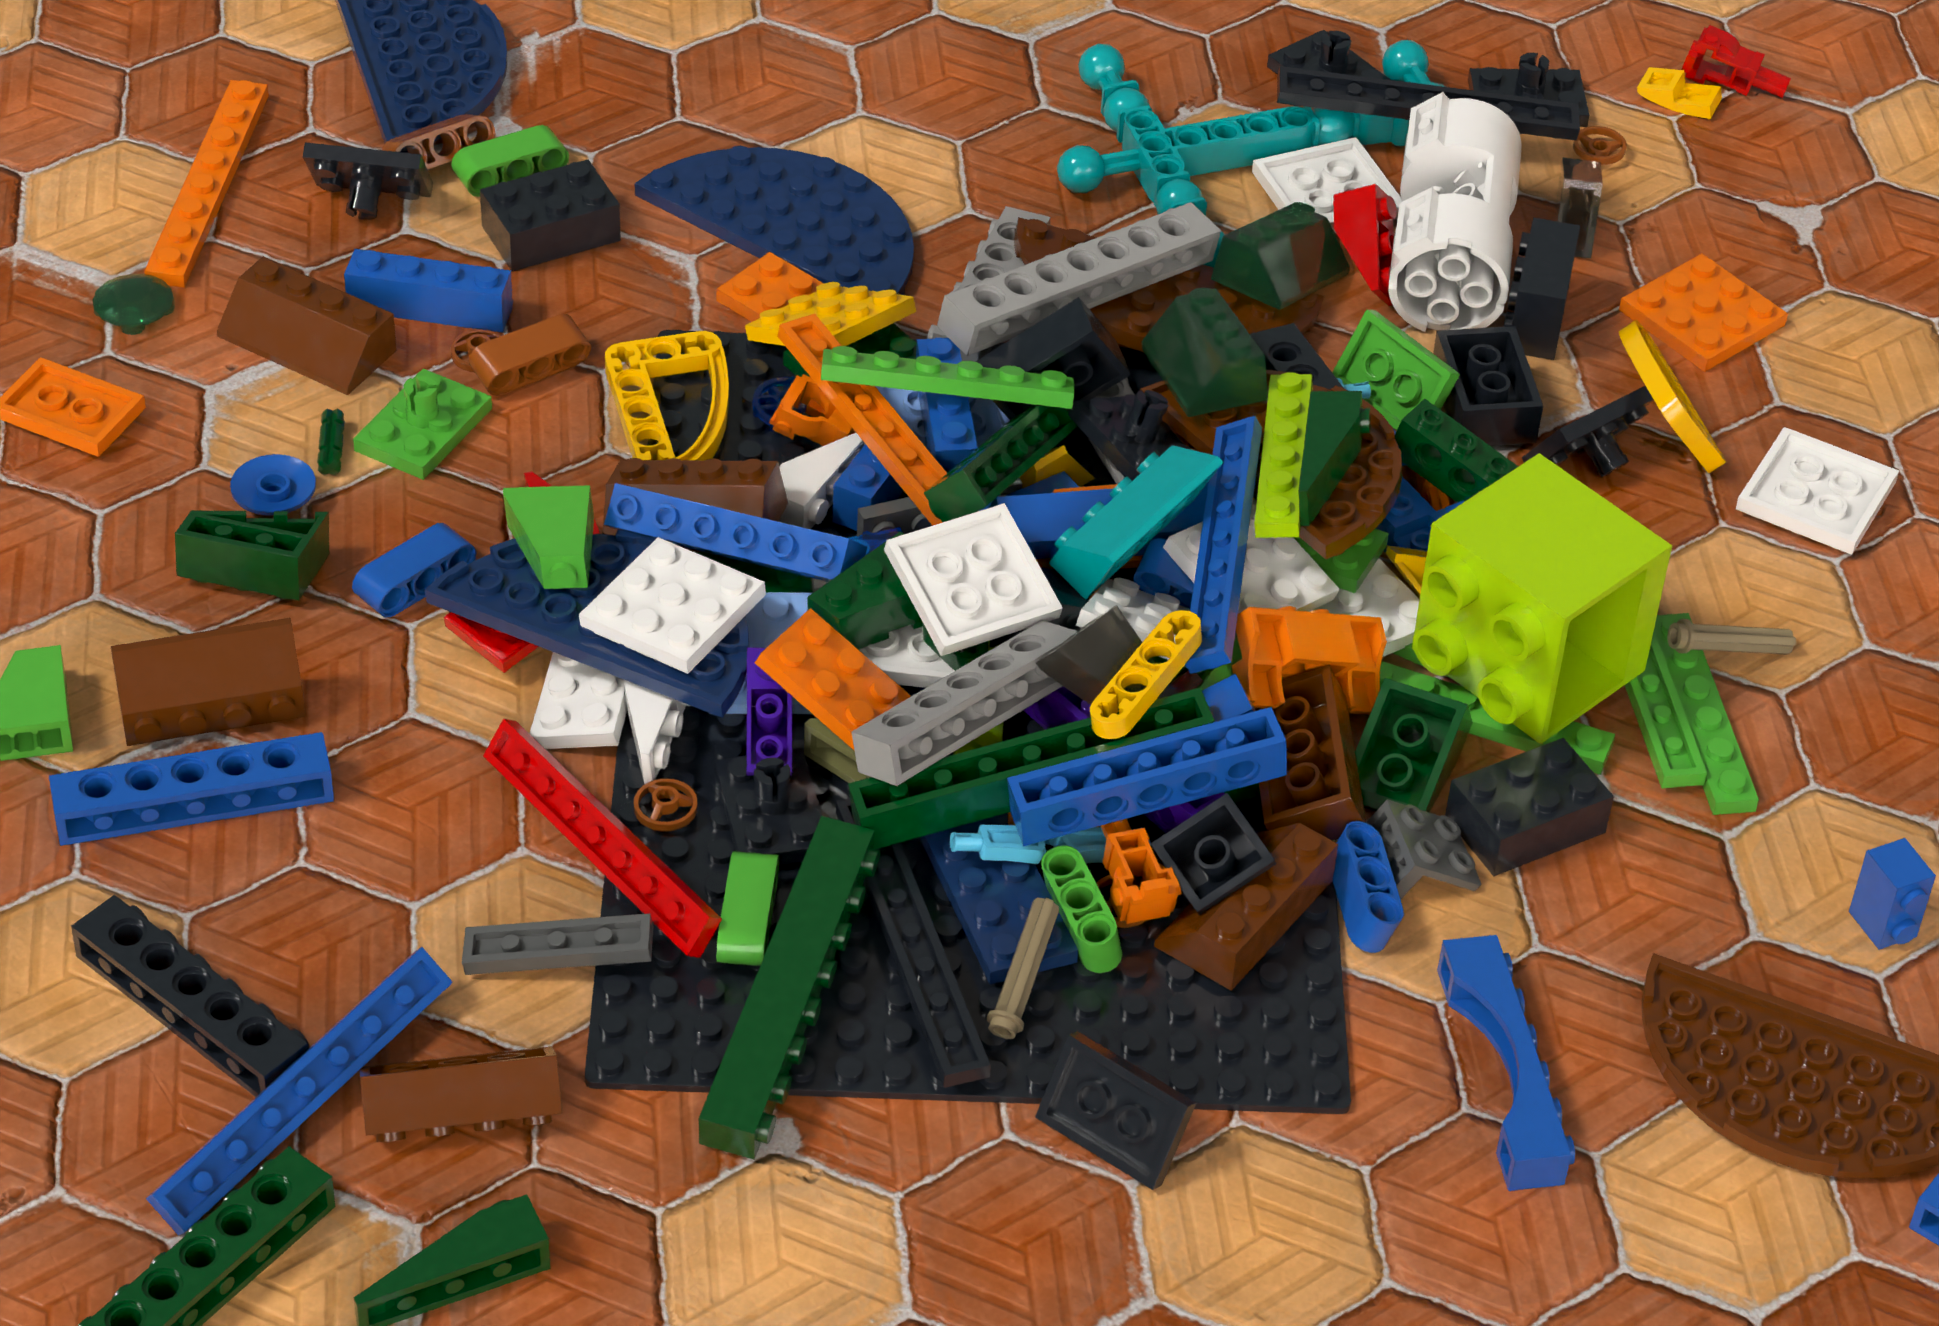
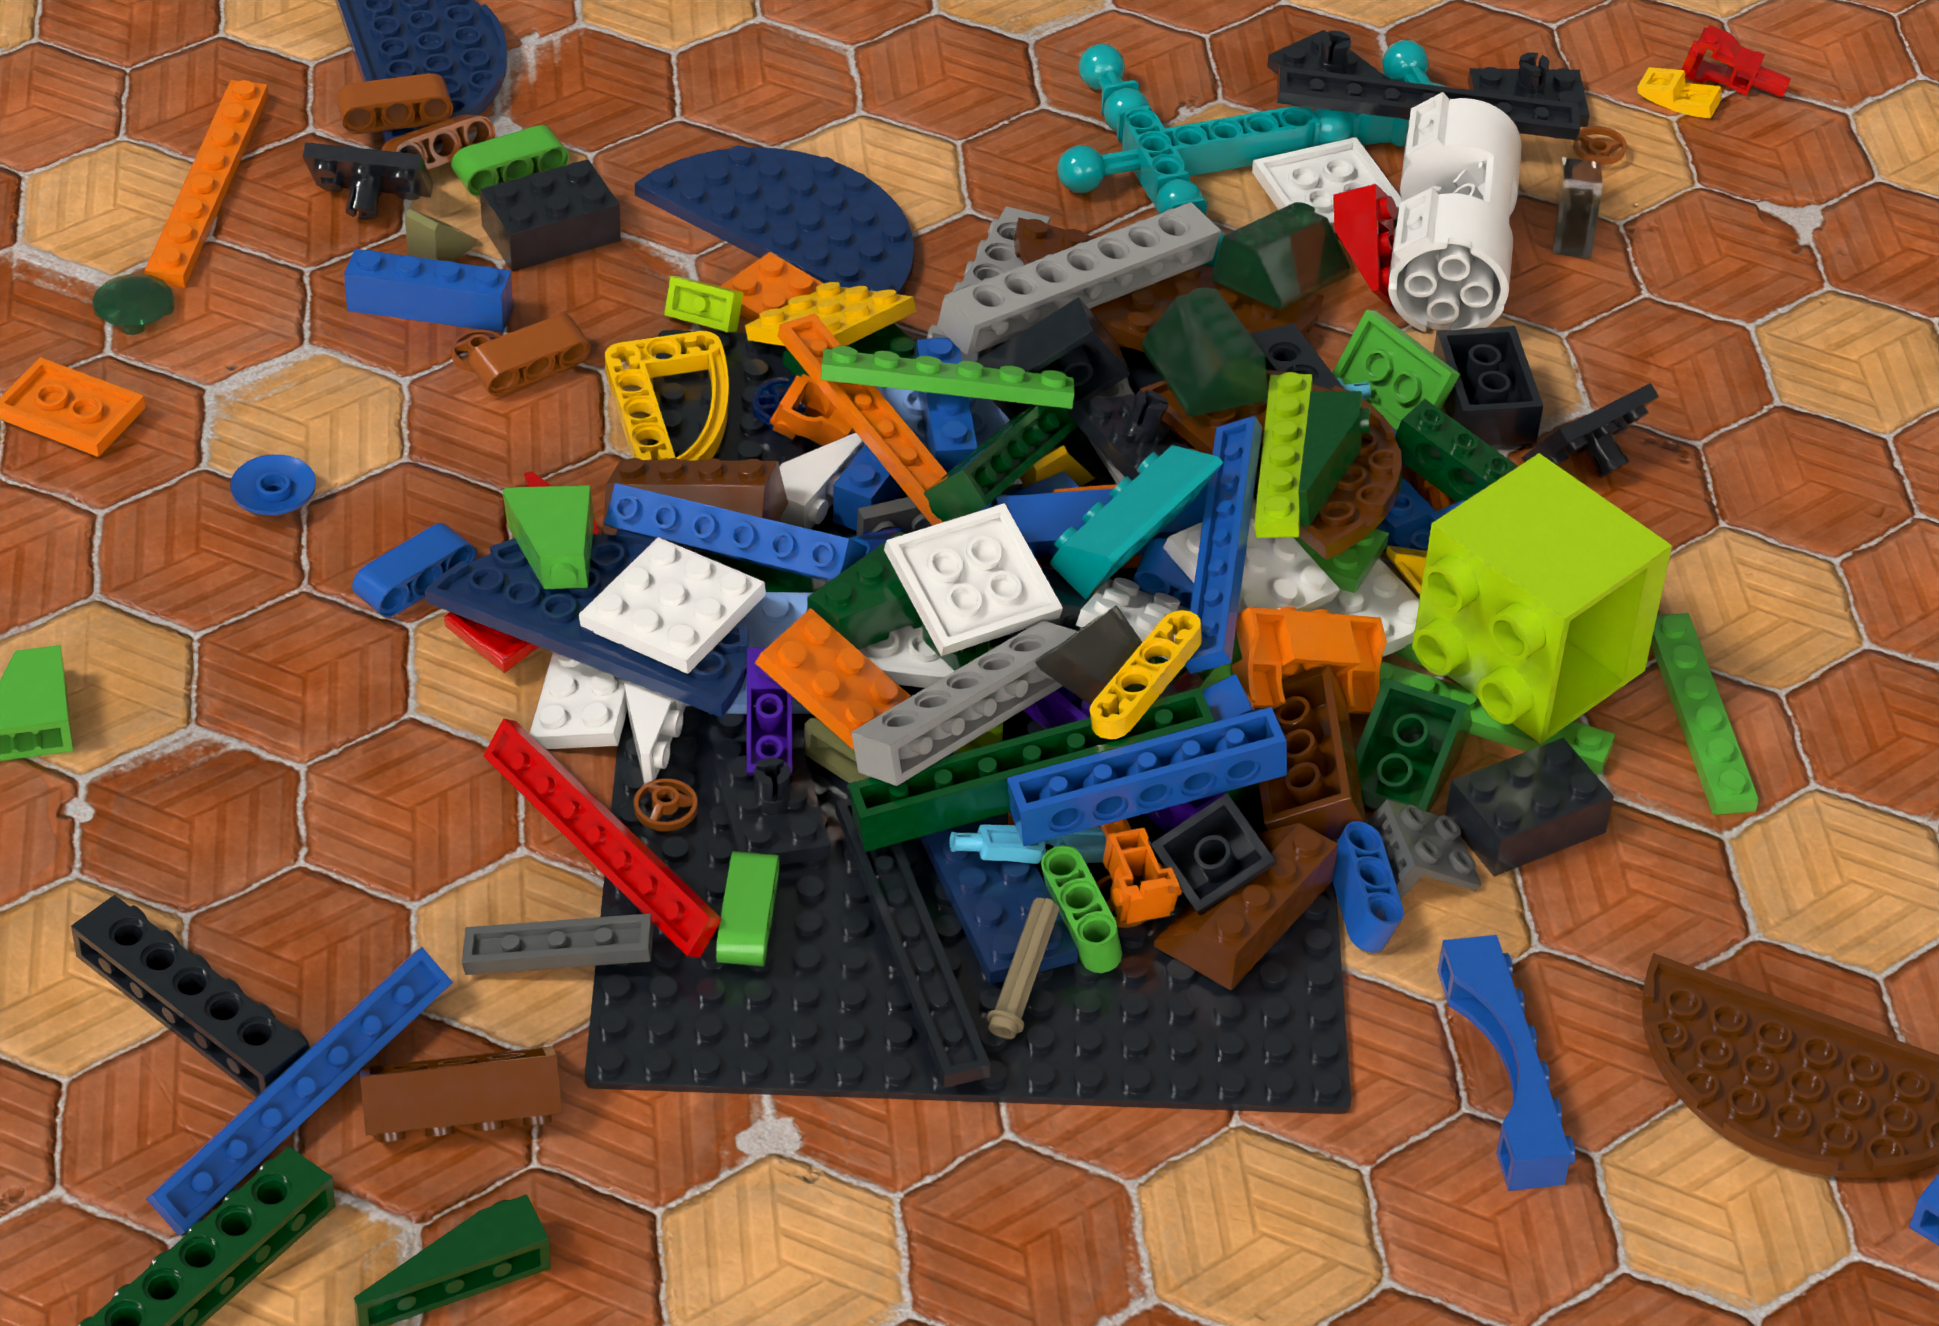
(191, 788): blue brick -> none
(208, 681): reddish brown slope -> none
(252, 553): dark green wedge -> none
(307, 326): reddish brown slope -> none
(330, 442): dark green axle -> none
(394, 103): none -> dark orange beam
(422, 423): bright green plate -> none
(435, 239): none -> olive slope
(703, 304): none -> lime plate
(788, 988): dark green brick -> none
(1115, 1110): black plate -> none
(1542, 285): black brick -> none
(1665, 724): bright green plate -> none
(1670, 395): yellow beam -> none
(1687, 636): dark tan axle -> none
(1703, 312): orange plate -> none
(1817, 490): white plate -> none
(1892, 893): blue brick -> none

